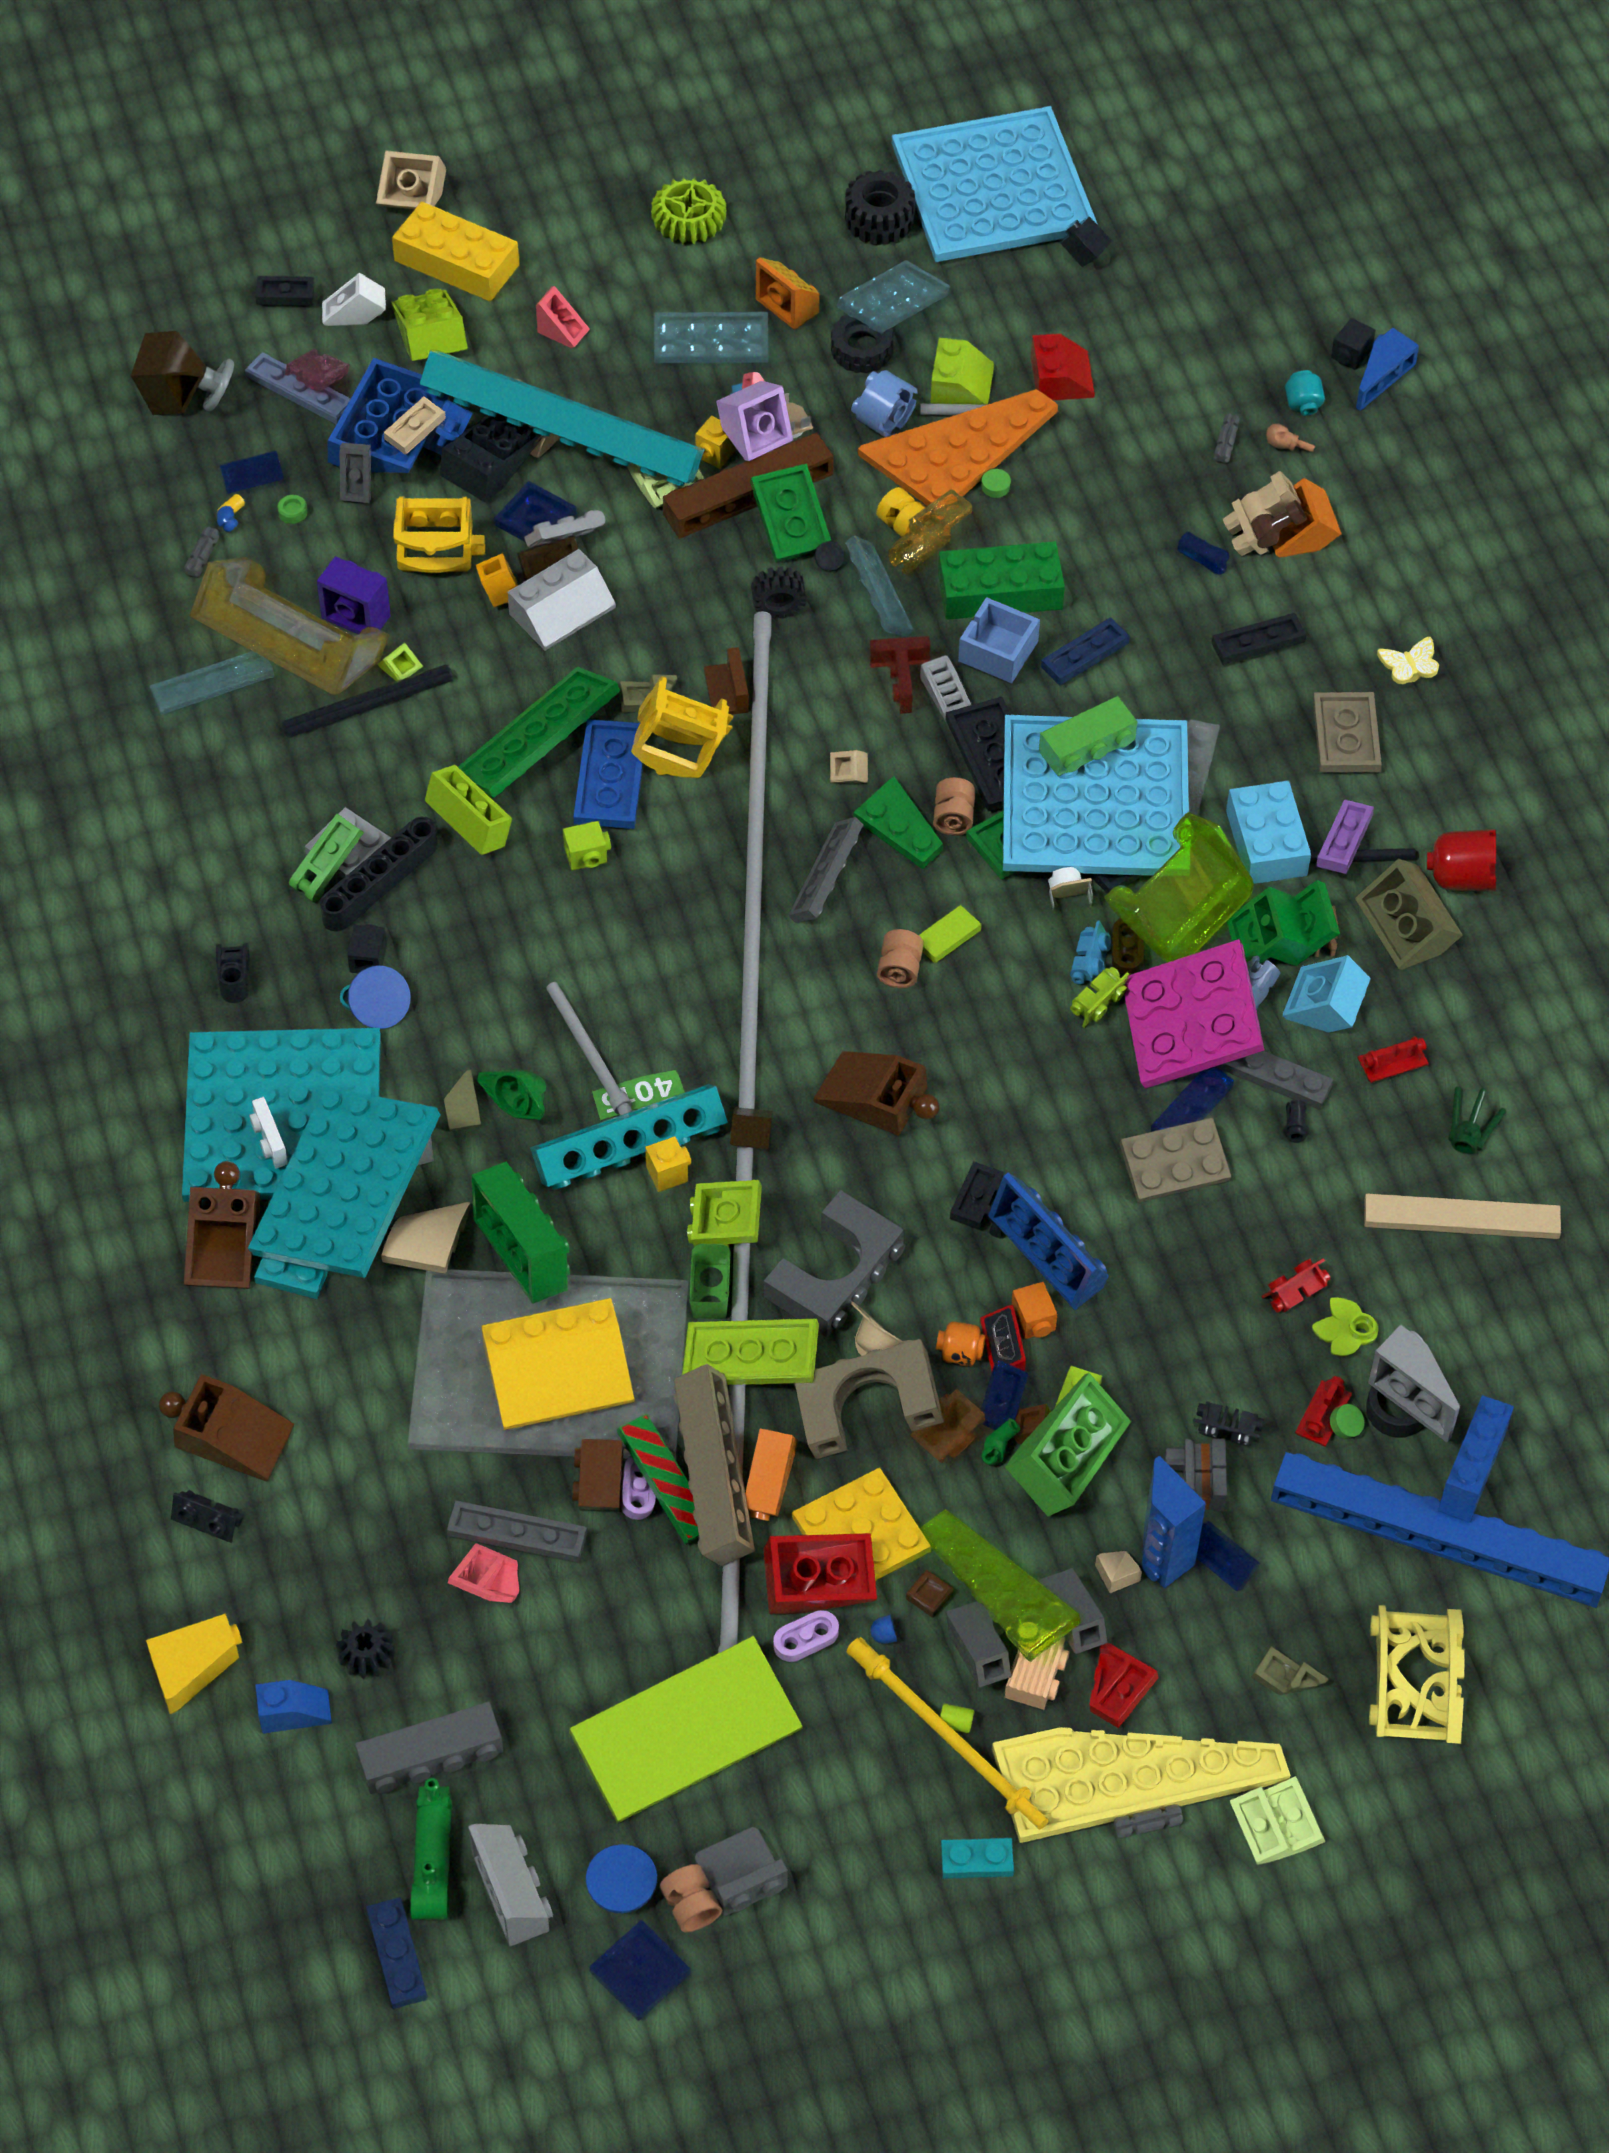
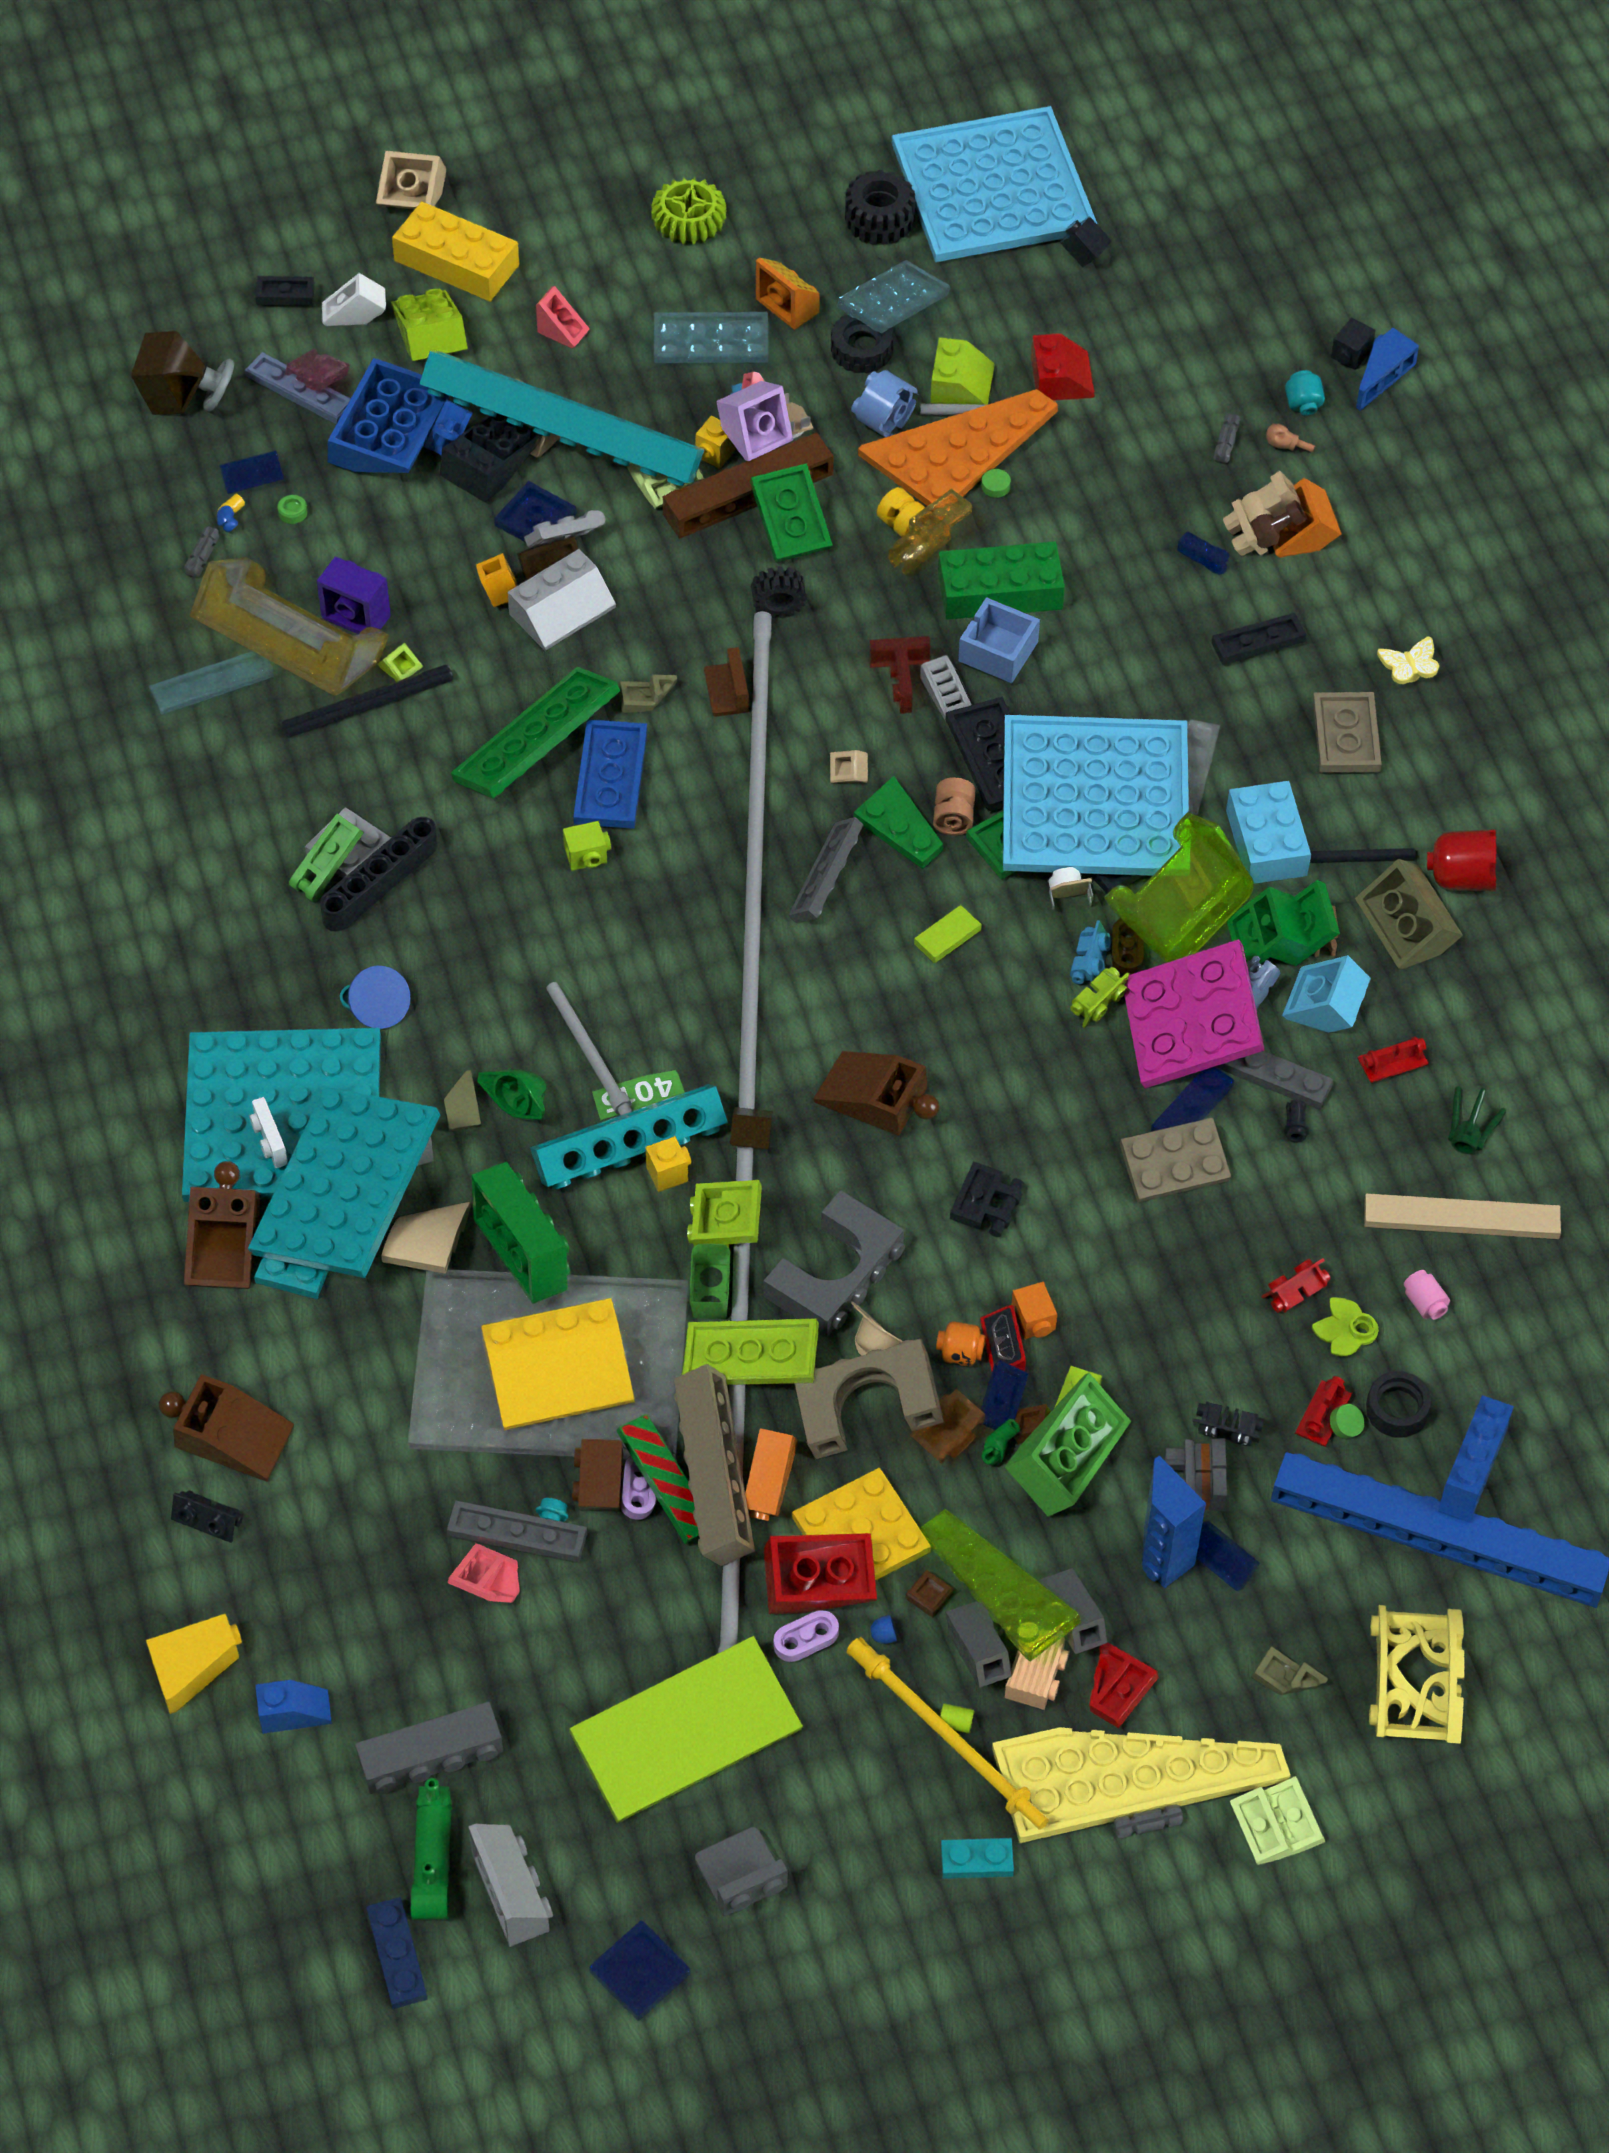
(233, 972): black piece -> none
(355, 472): dark grey plate -> none
(364, 1637): black gear -> none
(366, 947): black brick -> none
(414, 425): tan plate -> none
(435, 513): yellow animal -> none
(468, 809): lime brick -> none
(552, 1509): none -> teal plate
(621, 1878): blue piece -> none
(682, 722): yellow animal -> none
(692, 1902): nougat wheel -> none
(829, 556): black piece -> none
(879, 586): clear light blue plate -> none
(900, 958): nougat wheel -> none
(1047, 1242): blue slope -> none
(1085, 651): dark blue plate -> none
(1088, 736): bright green brick -> none
(1118, 1570): tan slope -> none
(1345, 836): medium lavender plate -> none
(1412, 1380): light grey slope -> none
(1426, 1295): none -> bright pink brick

